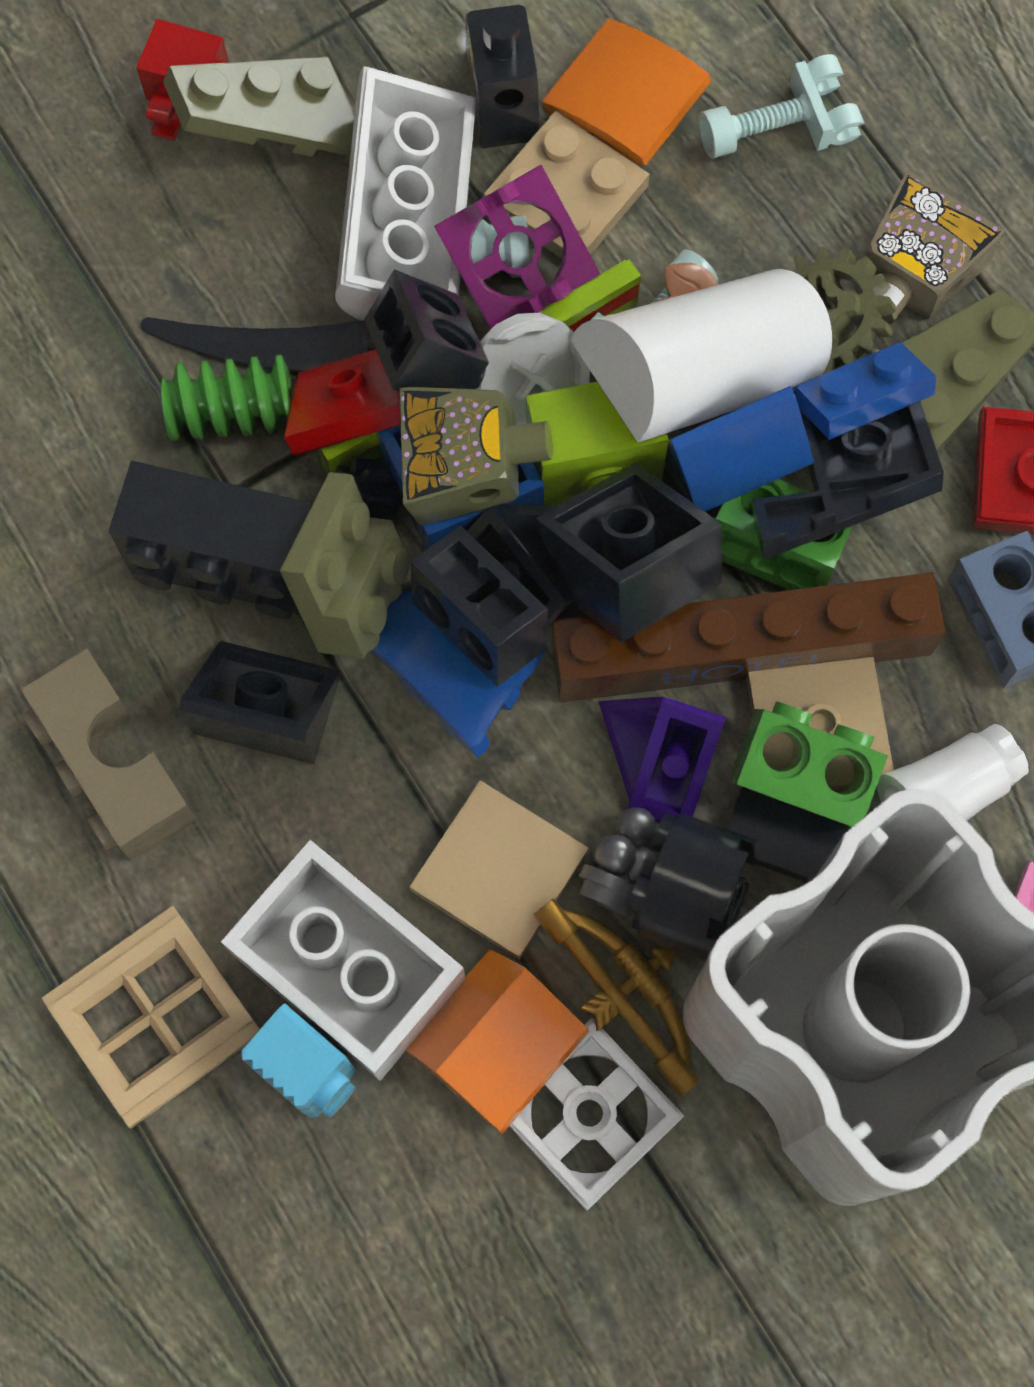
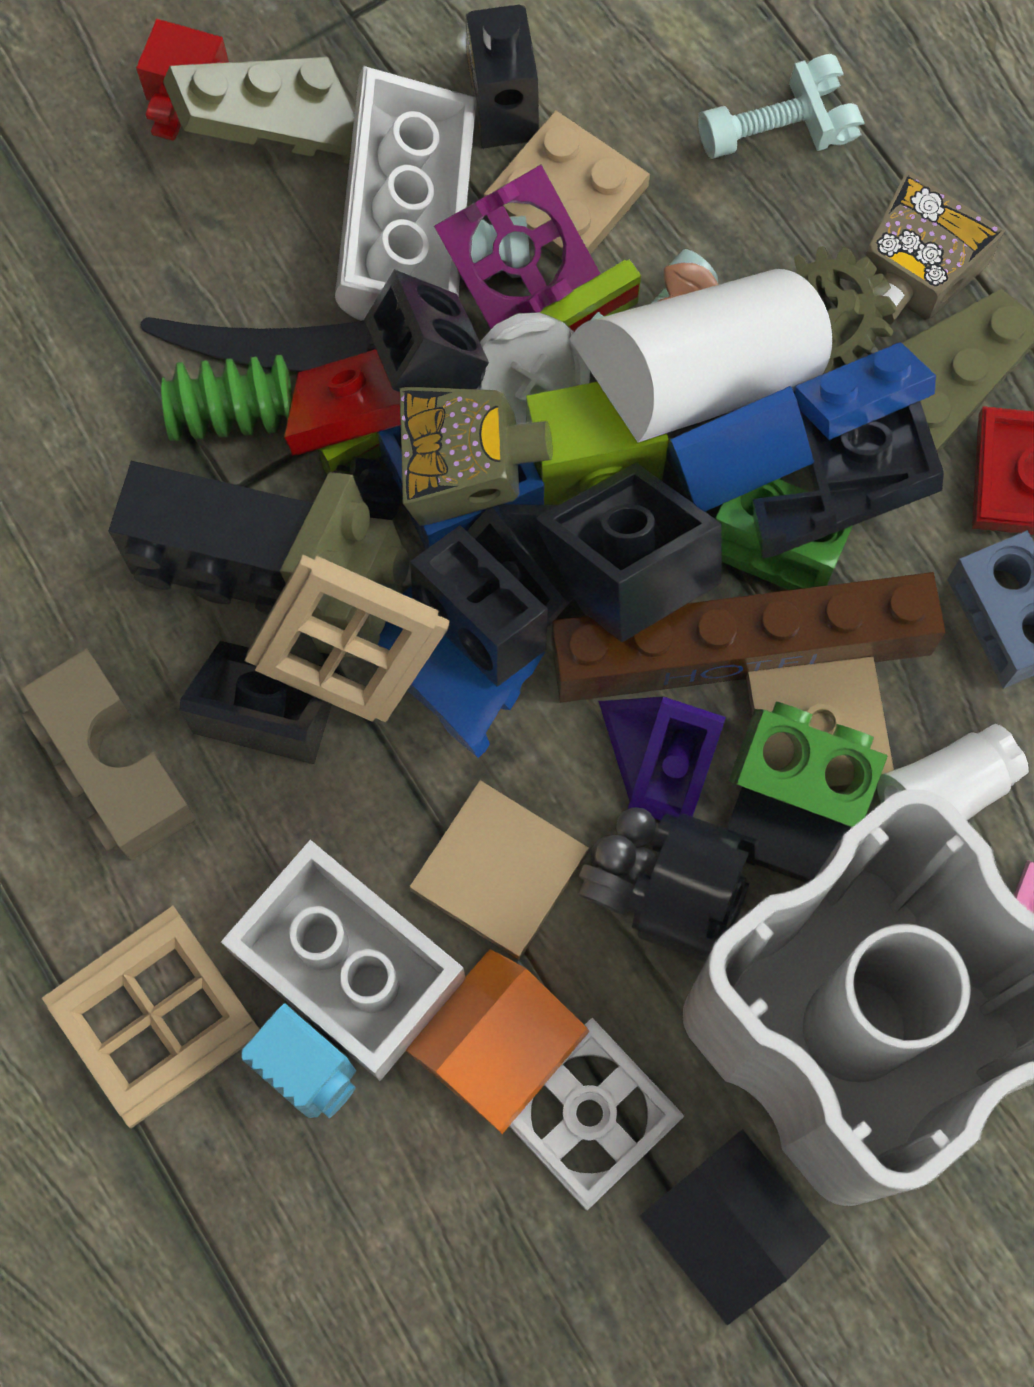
(396, 667): none -> tan piece
(613, 999): pearl gold piece -> none
(628, 90): orange slope -> none
(735, 1227): none -> black slope

